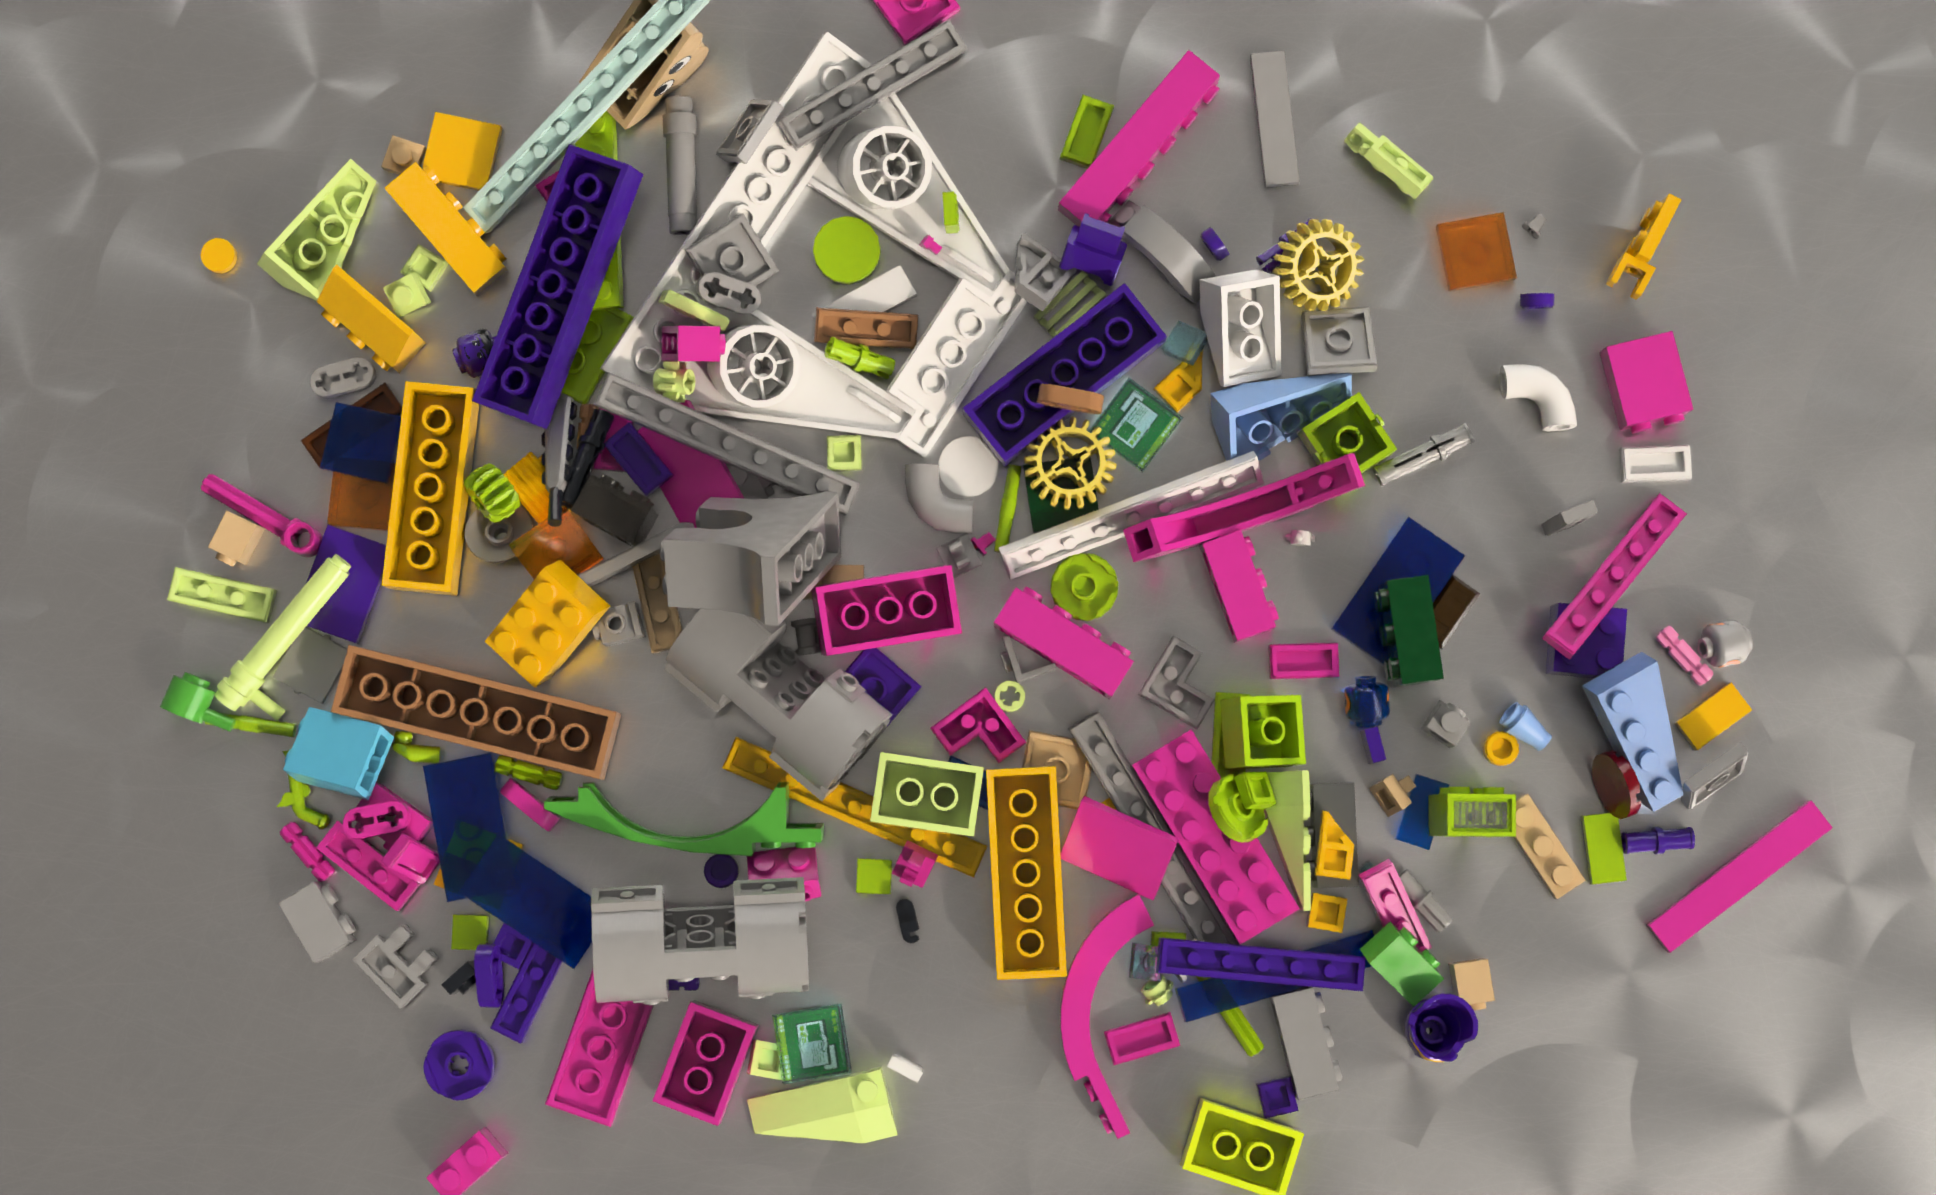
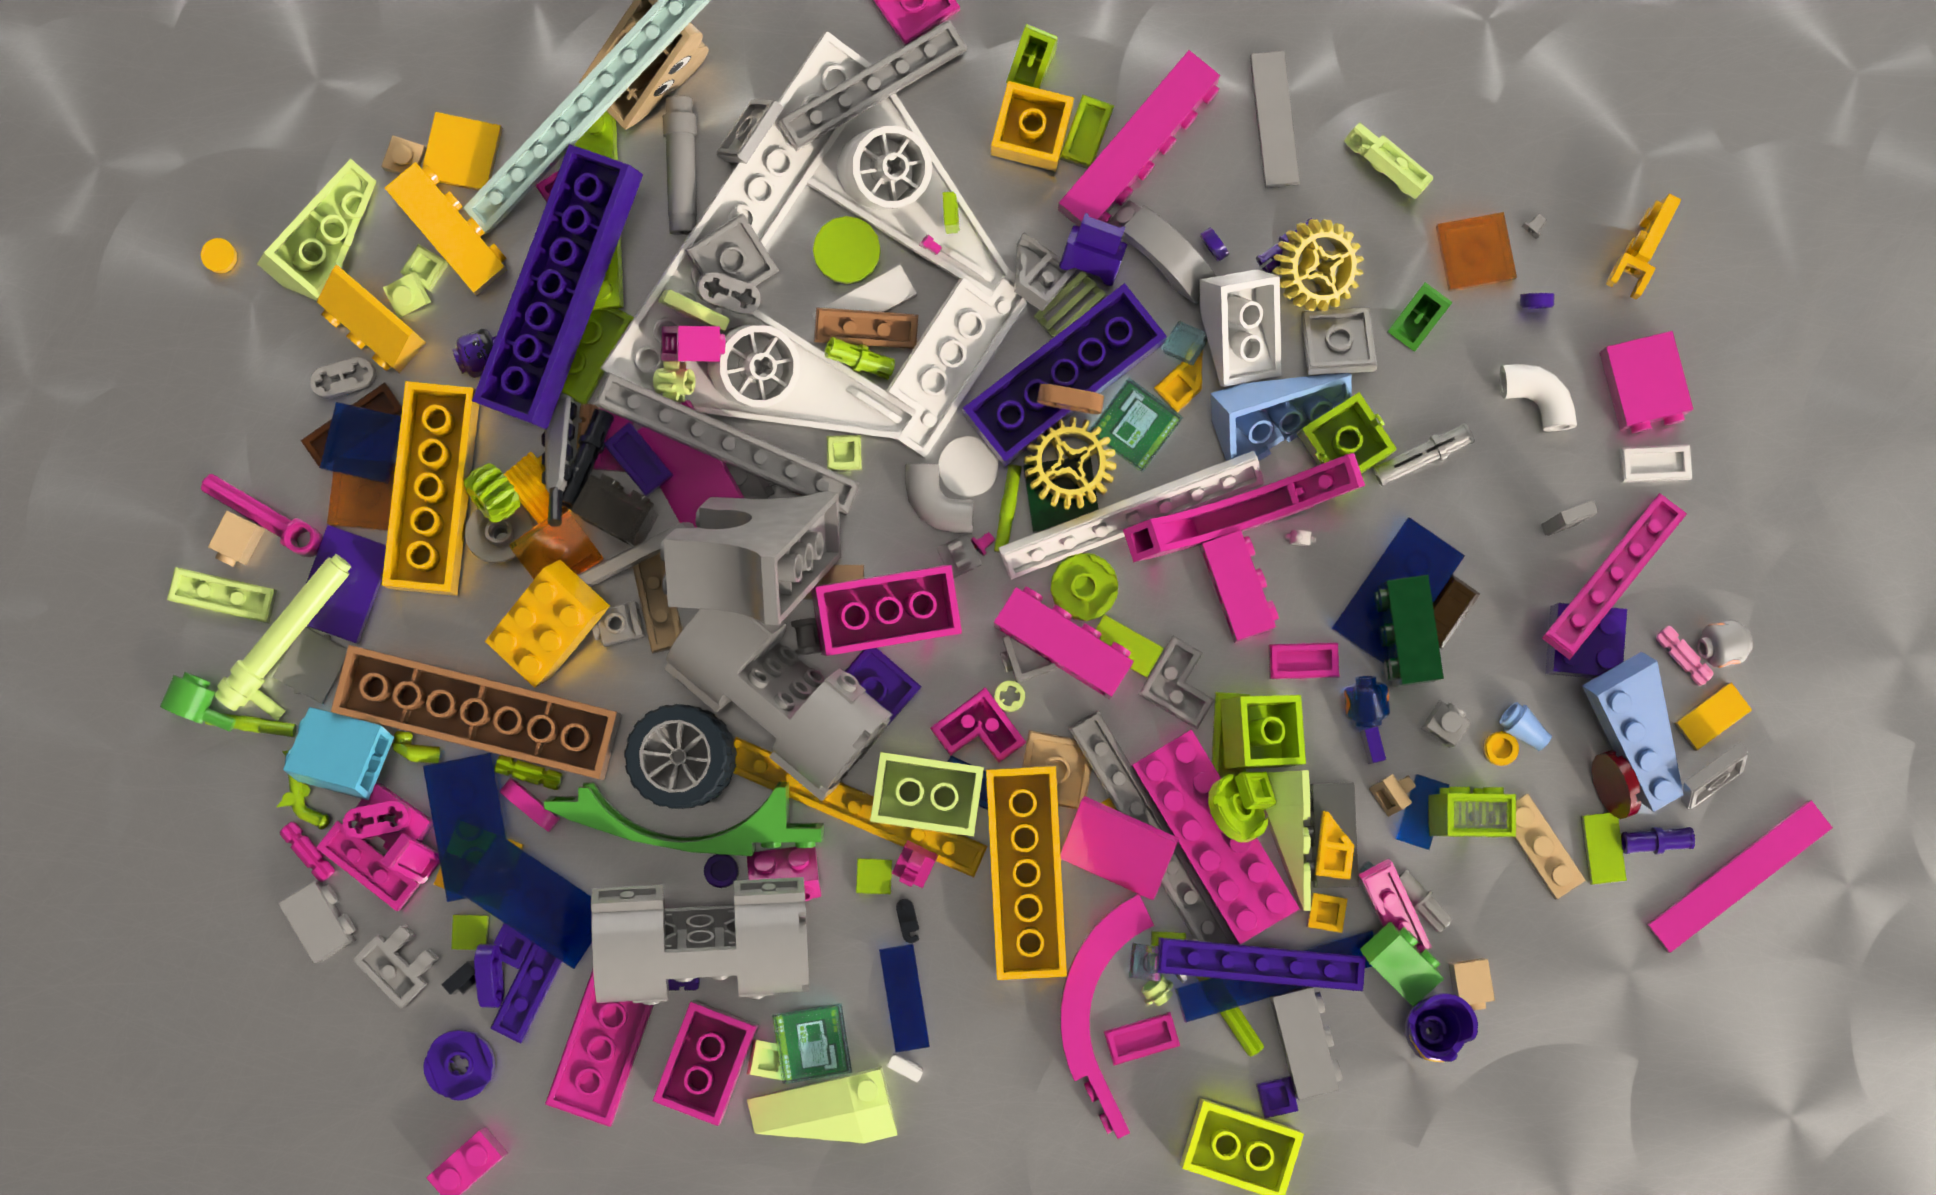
(680, 756): none -> wheel
(904, 998): none -> clear blue tile
(1032, 126): none -> yellow brick
(1033, 57): none -> lime slope
(1142, 650): none -> lime tile
(1419, 316): none -> bright green slope

